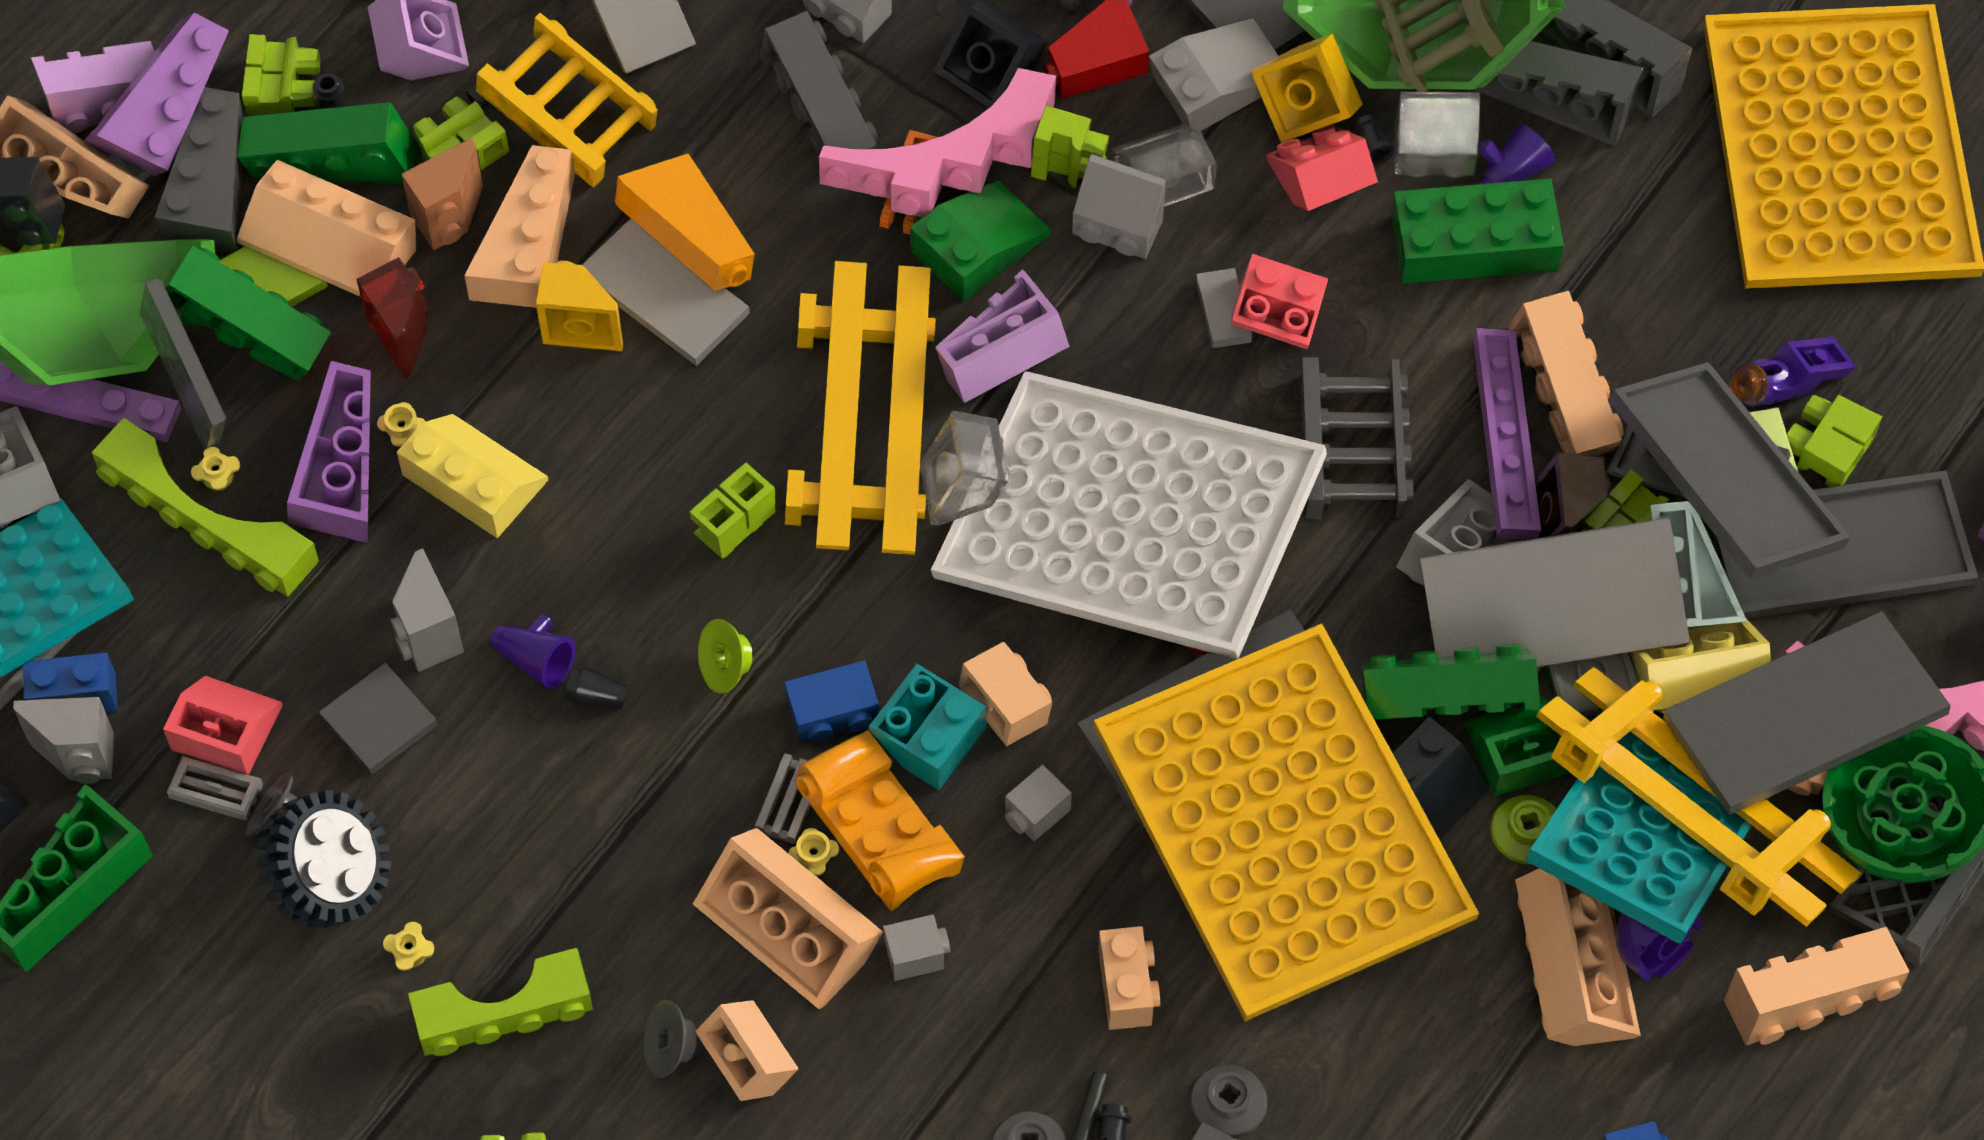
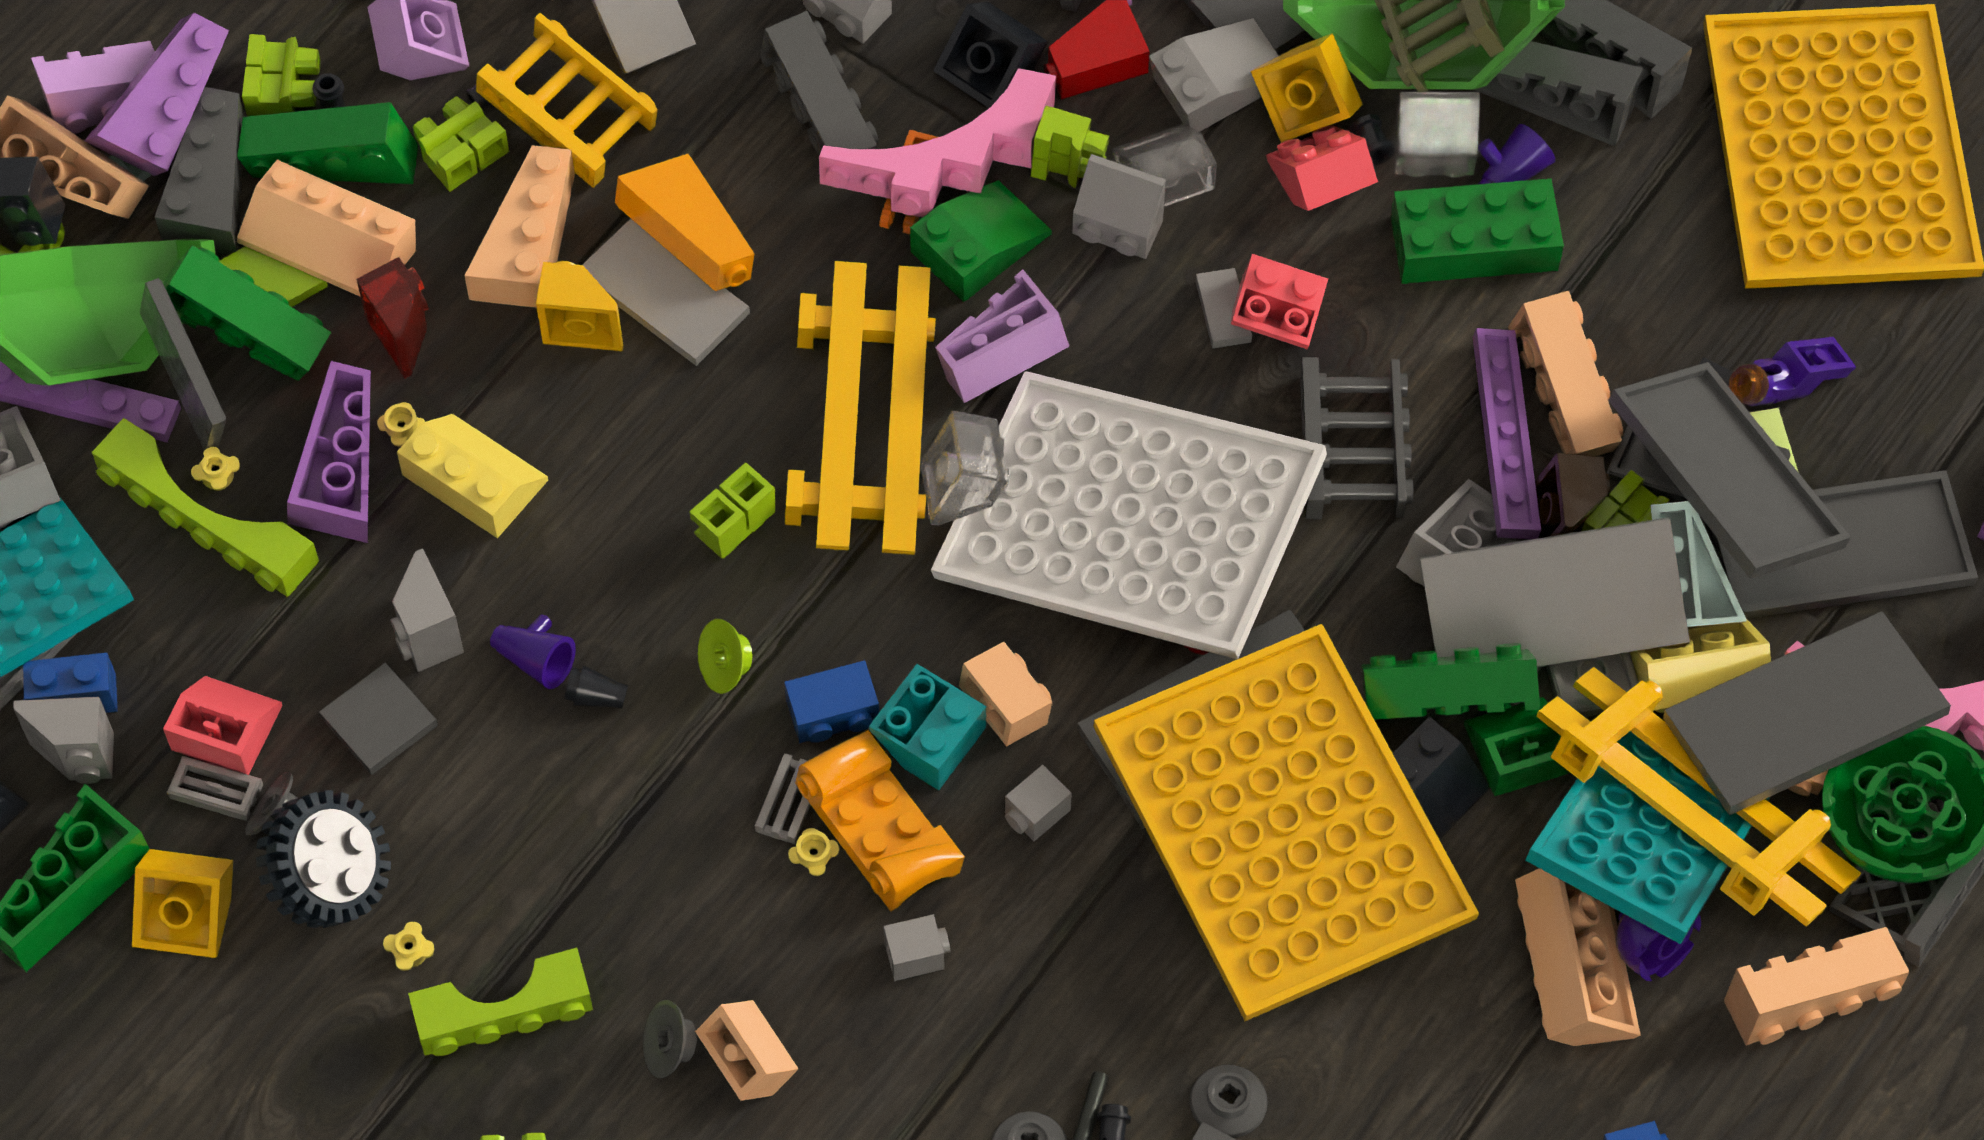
(181, 902): none -> yellow slope
(445, 193): nougat slope -> none
(787, 917): light nougat slope -> none
(1126, 977): light nougat brick -> none
(1508, 827): lime piece -> none
(1839, 440): lime hips -> none

